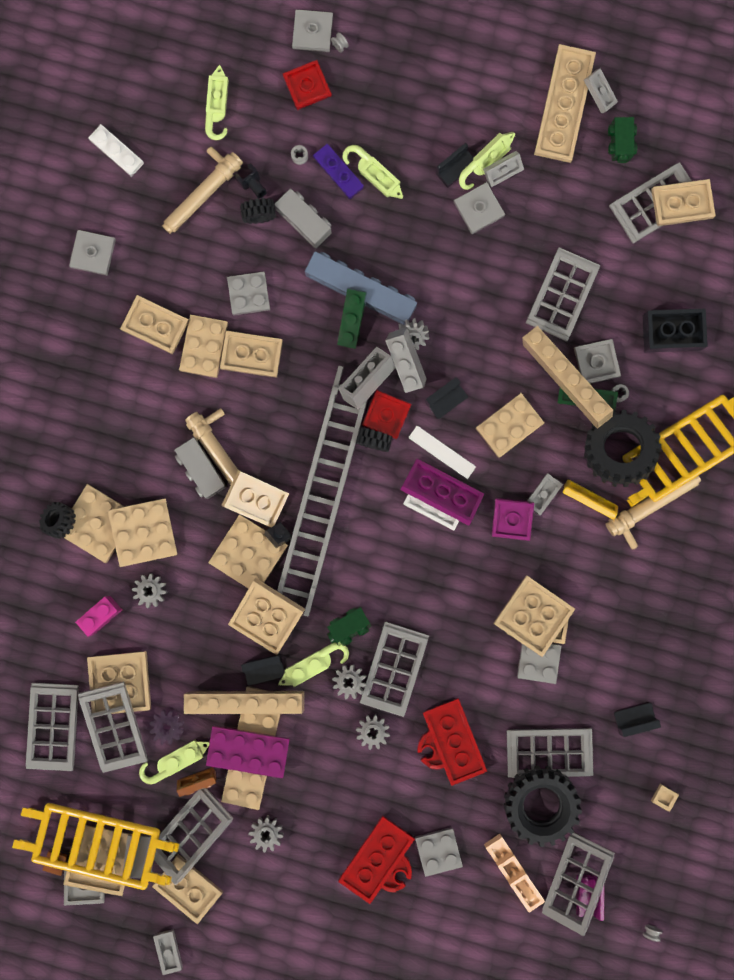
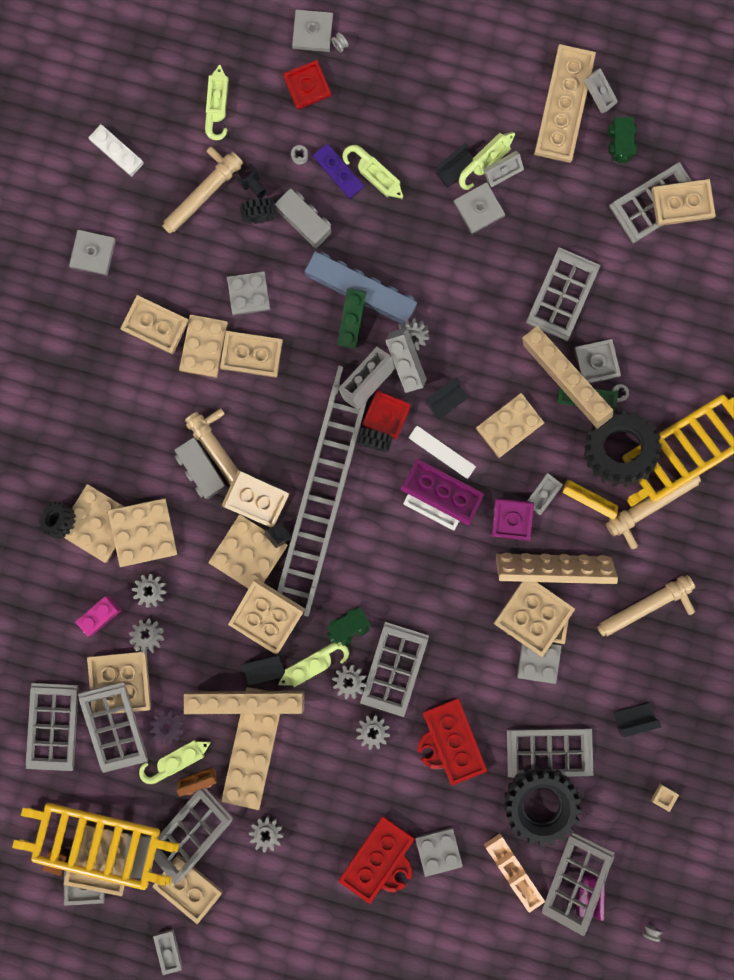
(145, 643): none -> light grey gear
(247, 751): magenta plate -> none
(556, 568): none -> tan plate
(672, 591): none -> tan cylinder
(674, 330): black brick -> none

